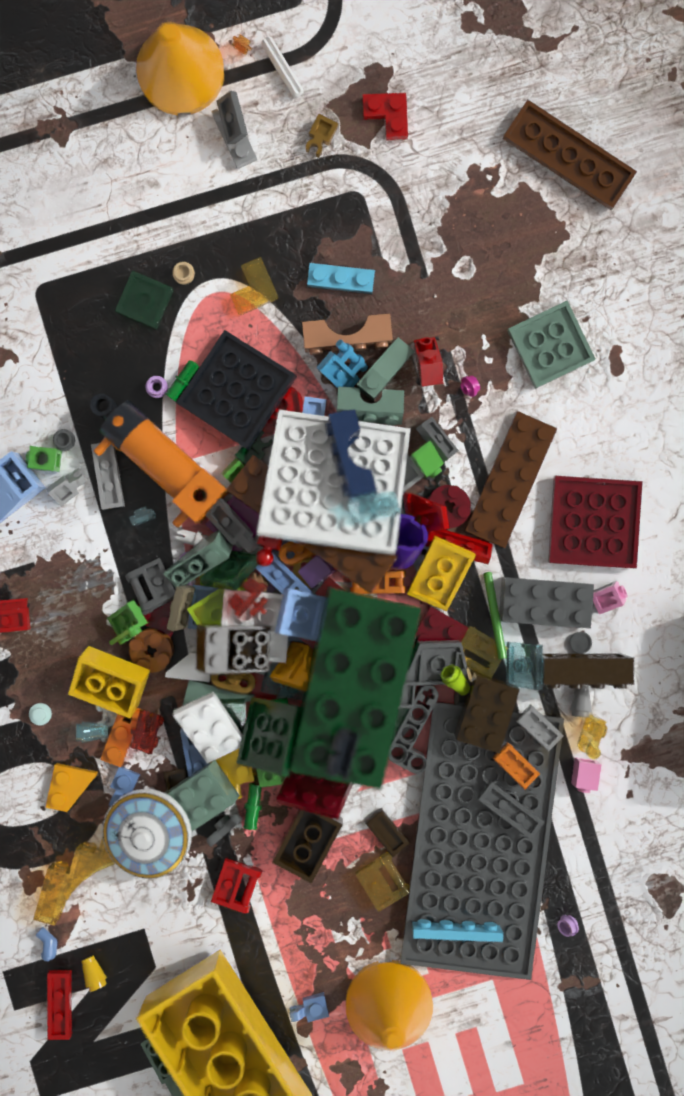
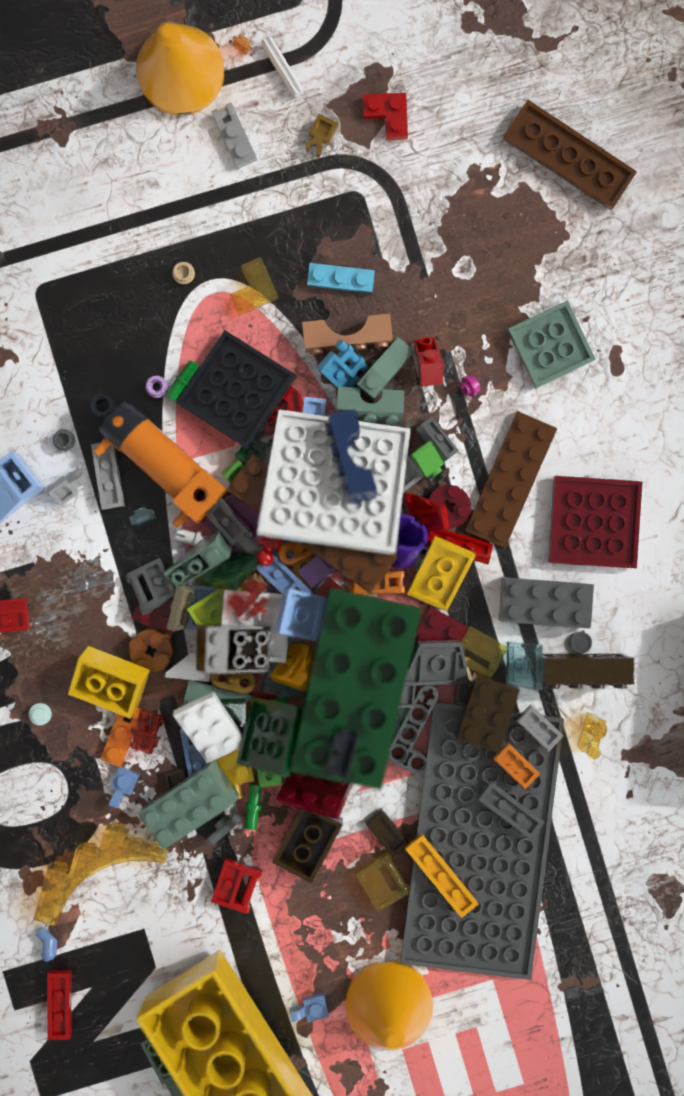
(53, 459): bright green brick -> none
(67, 786): light orange wing -> none
(90, 731): clear light blue cone -> none
(93, 974): yellow cone -> none
(126, 622): bright green bracket -> none
(144, 300): clear green plate -> none
(147, 833): dish -> none
(232, 117): dark grey plate -> none
(375, 505): clear light blue slope -> none
(441, 875): none -> light orange plate
(453, 931): medium azure plate -> none
(454, 678): lime cone -> none
(495, 617): bright green bar -> none
(567, 925): lavender plate -> none
(581, 702): light grey cone -> none
(586, 774): bright pink brick -> none
(609, 598): bright pink bracket -> none

